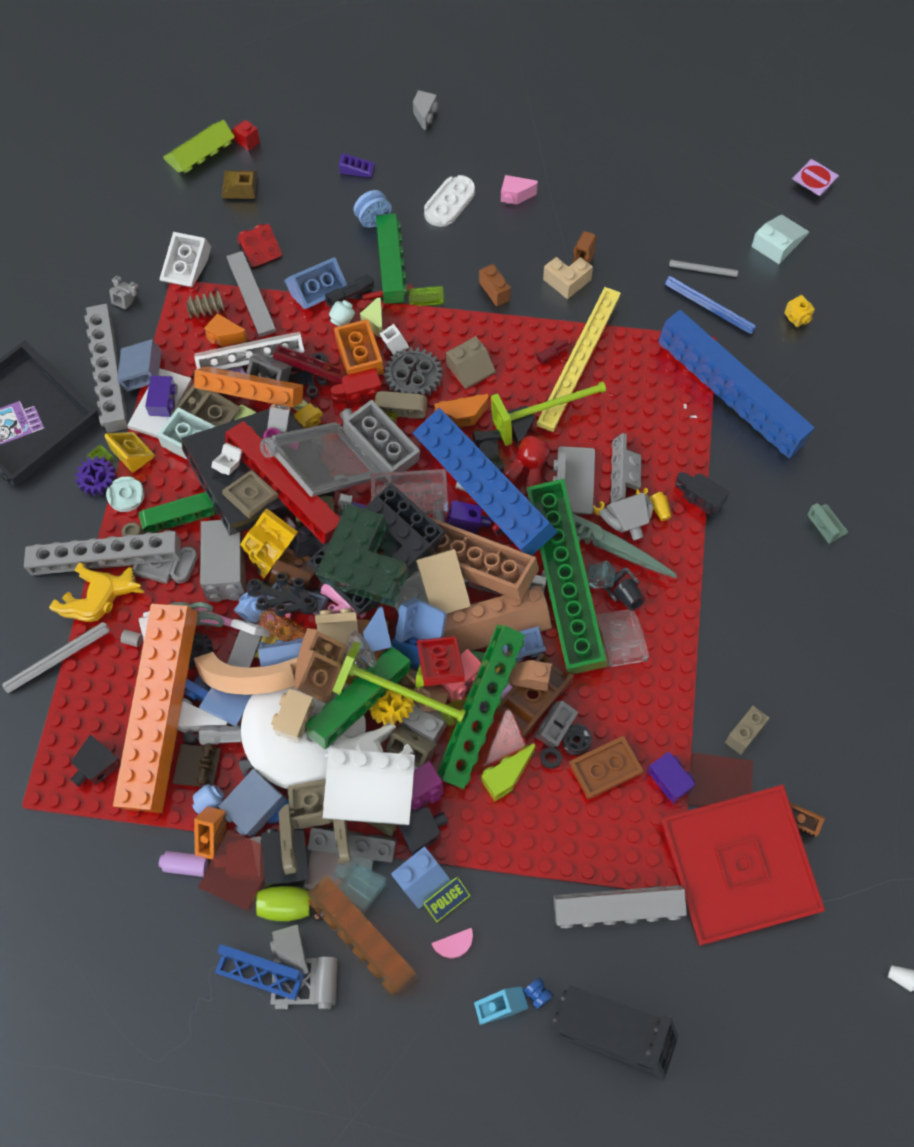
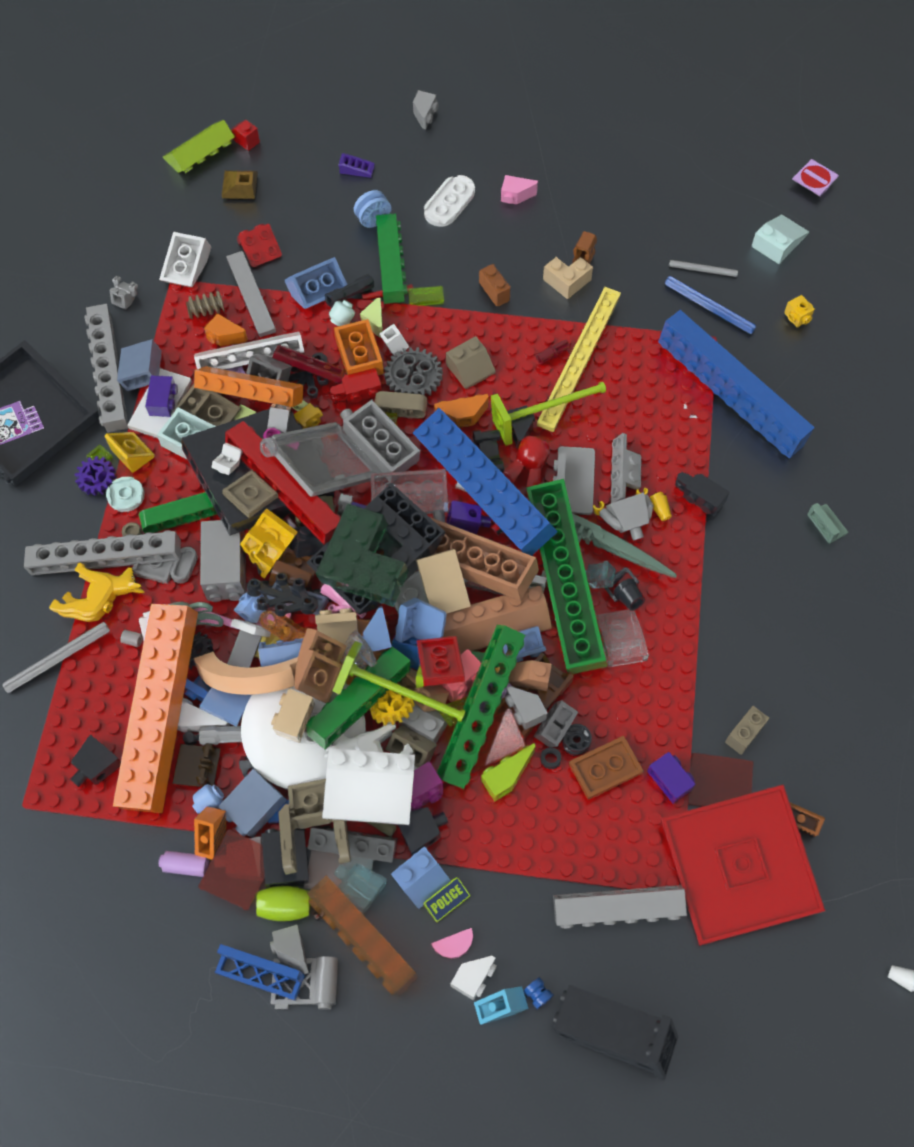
(472, 975): none -> white slope
(527, 707): none -> light grey slope

